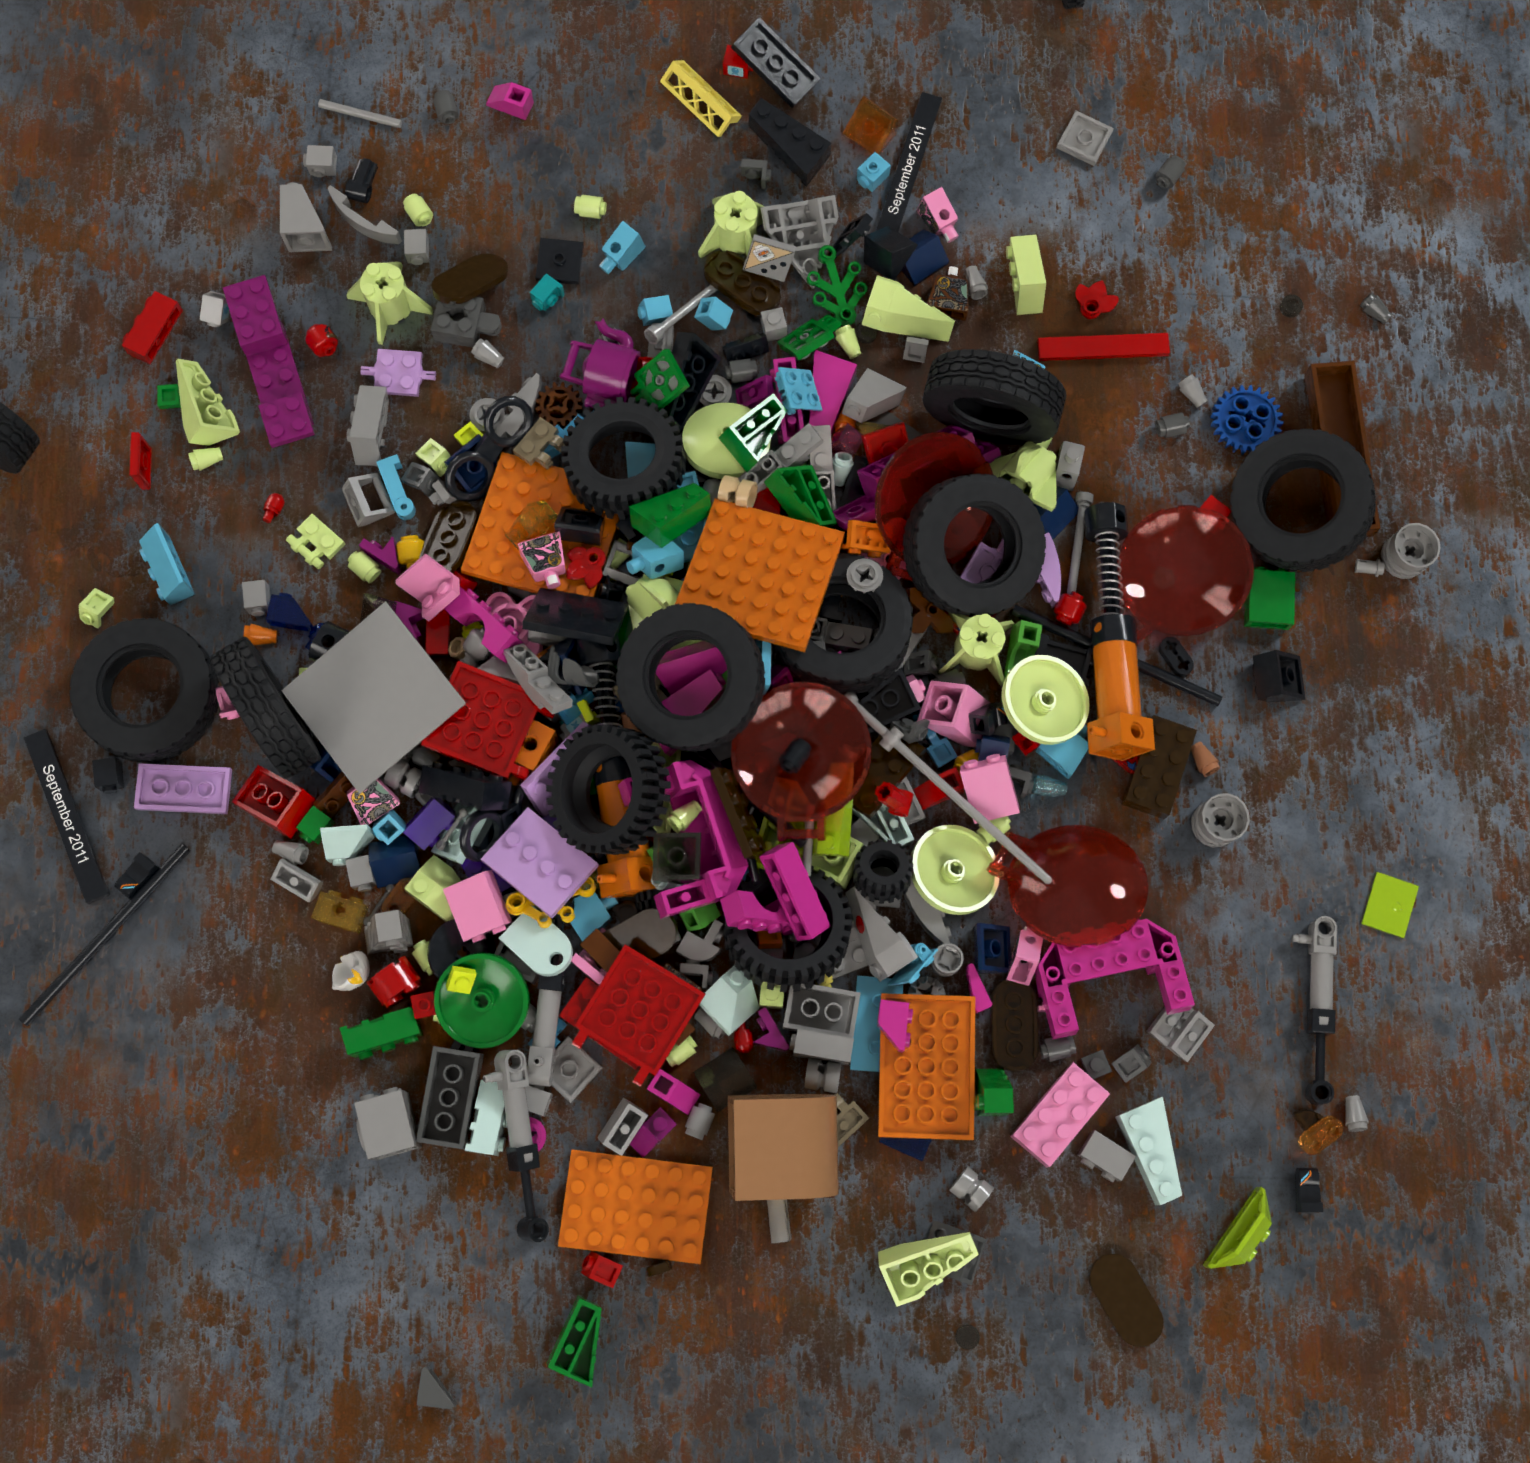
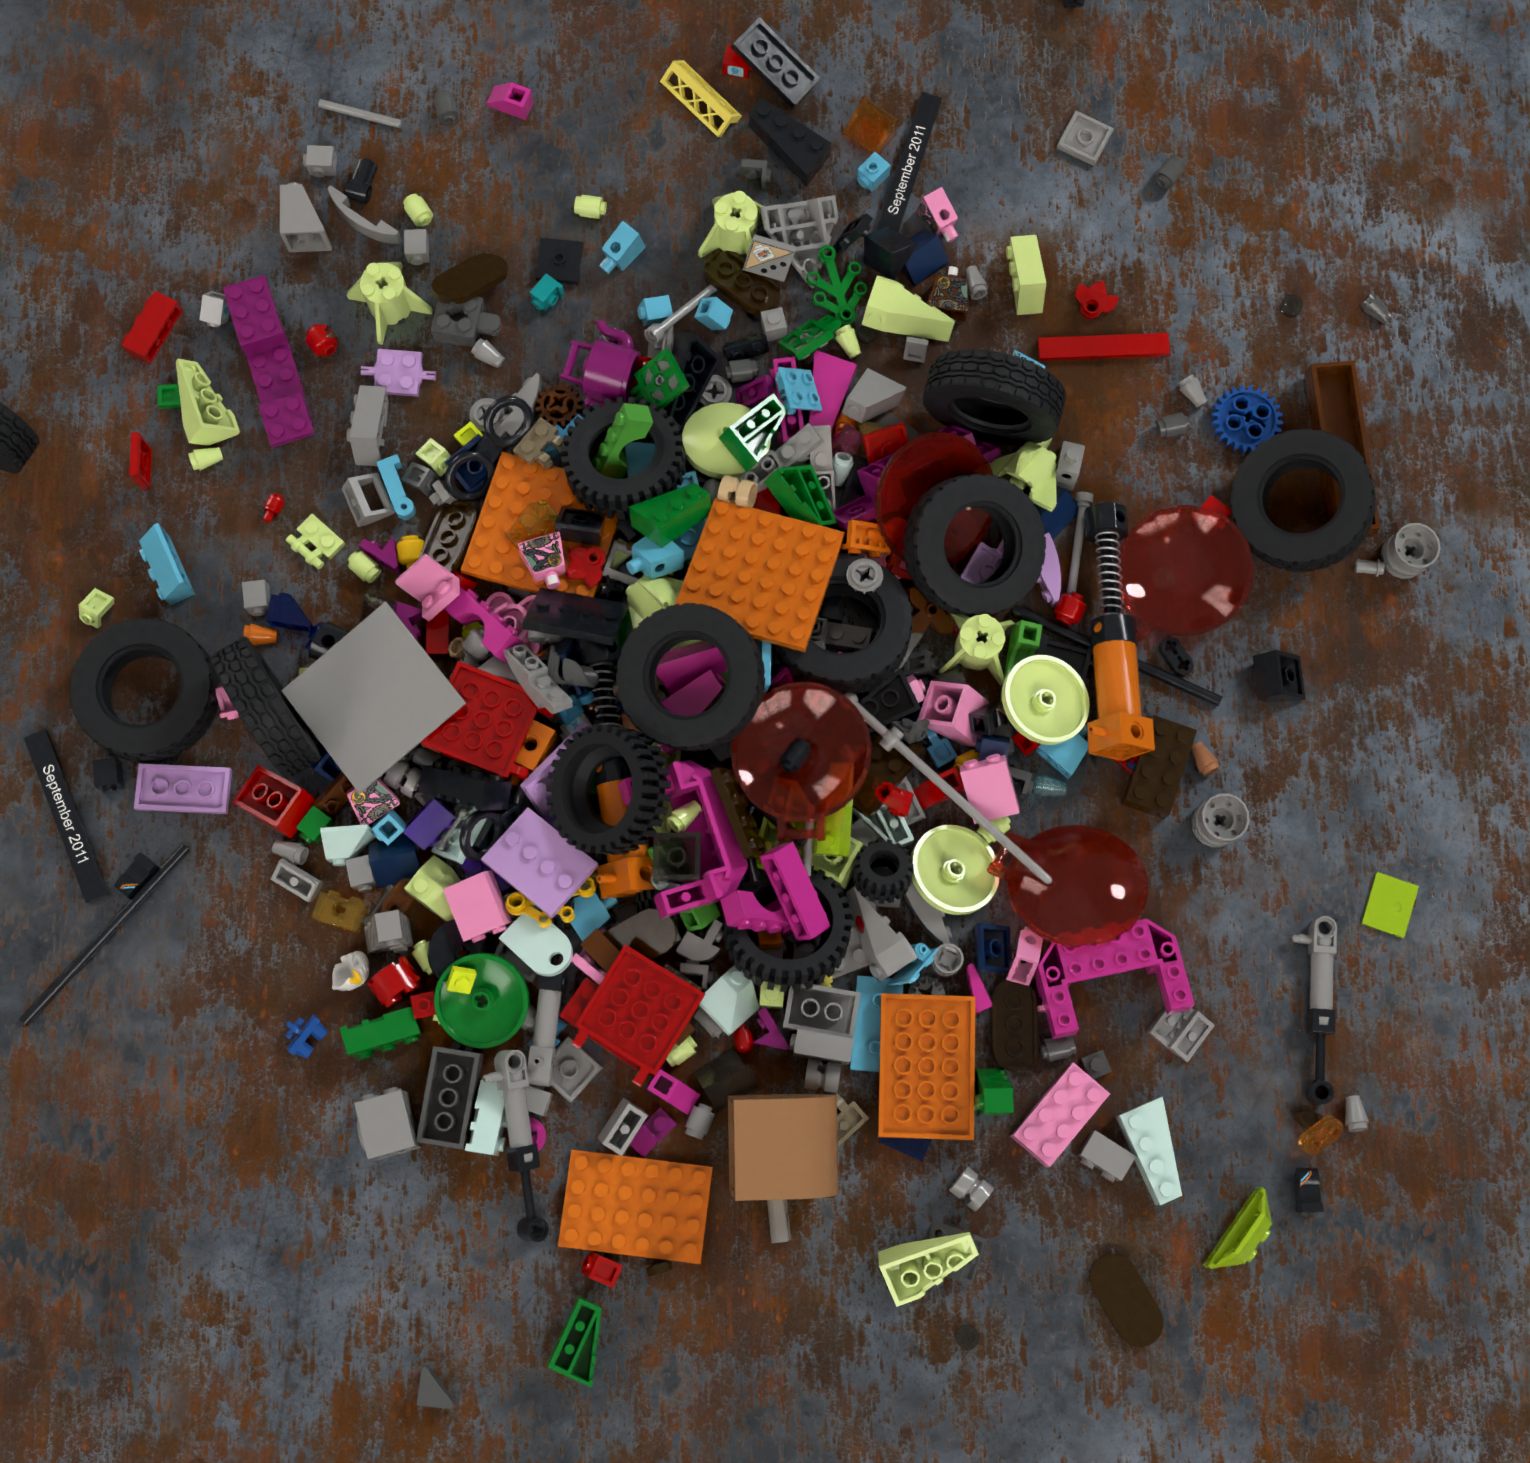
(311, 1027): none -> blue hips
(589, 716): neon yellow tile -> none
(630, 424): none -> bright green arch
(893, 1022): dark pink slope -> none
(1132, 1062): dark grey bracket -> none
(1271, 600): green brick -> none

